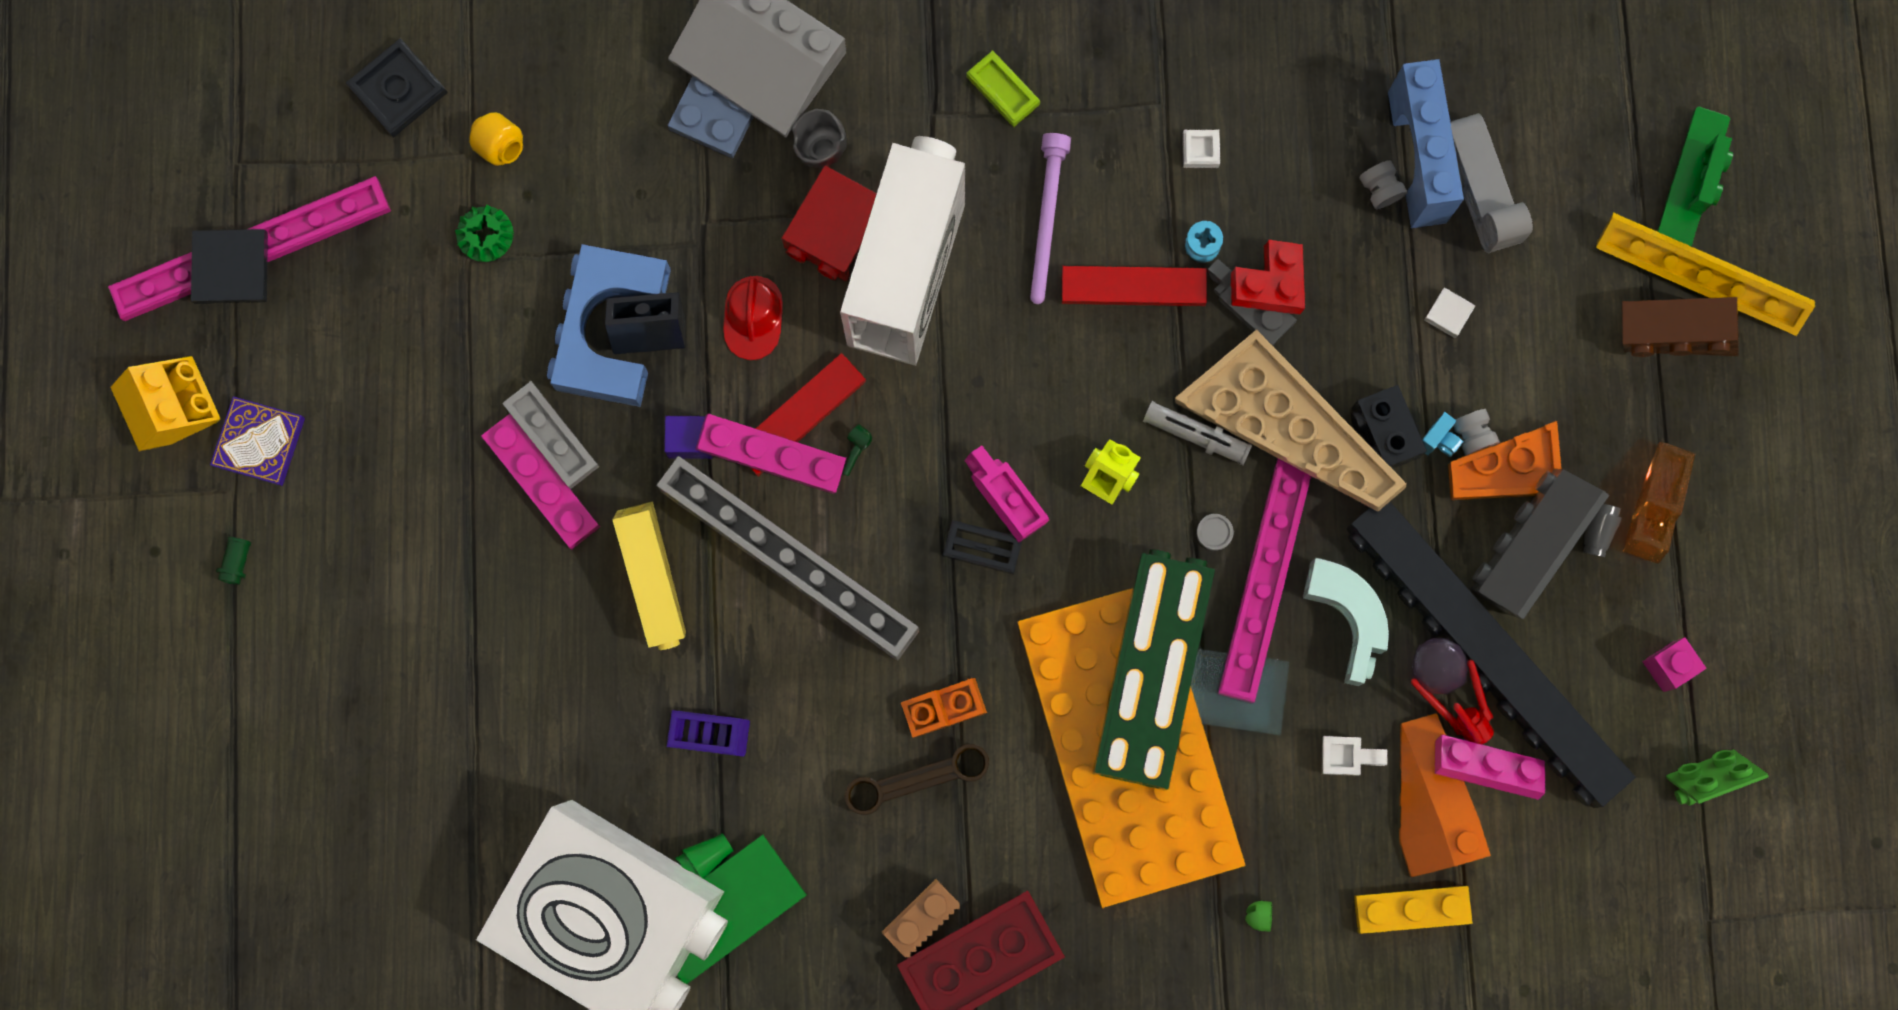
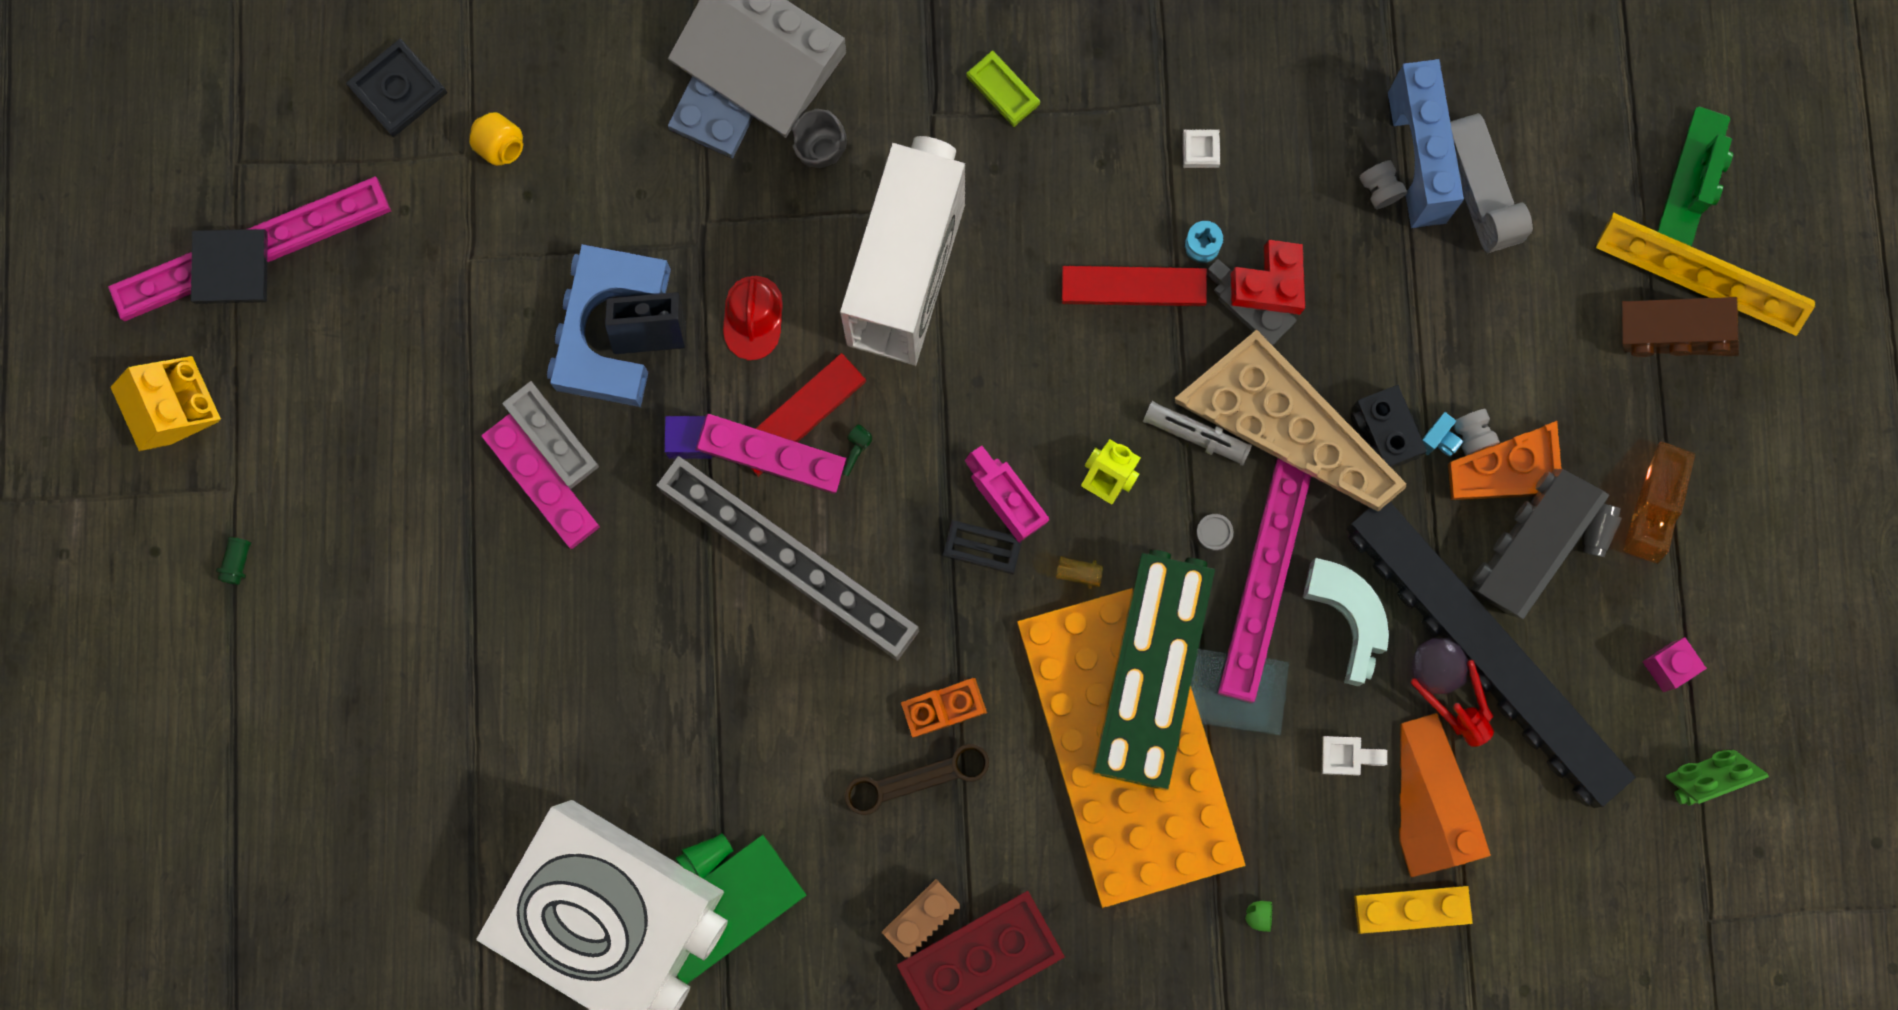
(257, 441): tile -> none
(495, 244): green gear -> none
(650, 575): light yellow slope -> none
(738, 737): dark purple slope -> none
(830, 224): red panel -> none
(1055, 149): lavender piece -> none
(1080, 572): none -> clear yellow pin
(1449, 312): white tile -> none
(1490, 767): dark pink plate -> none

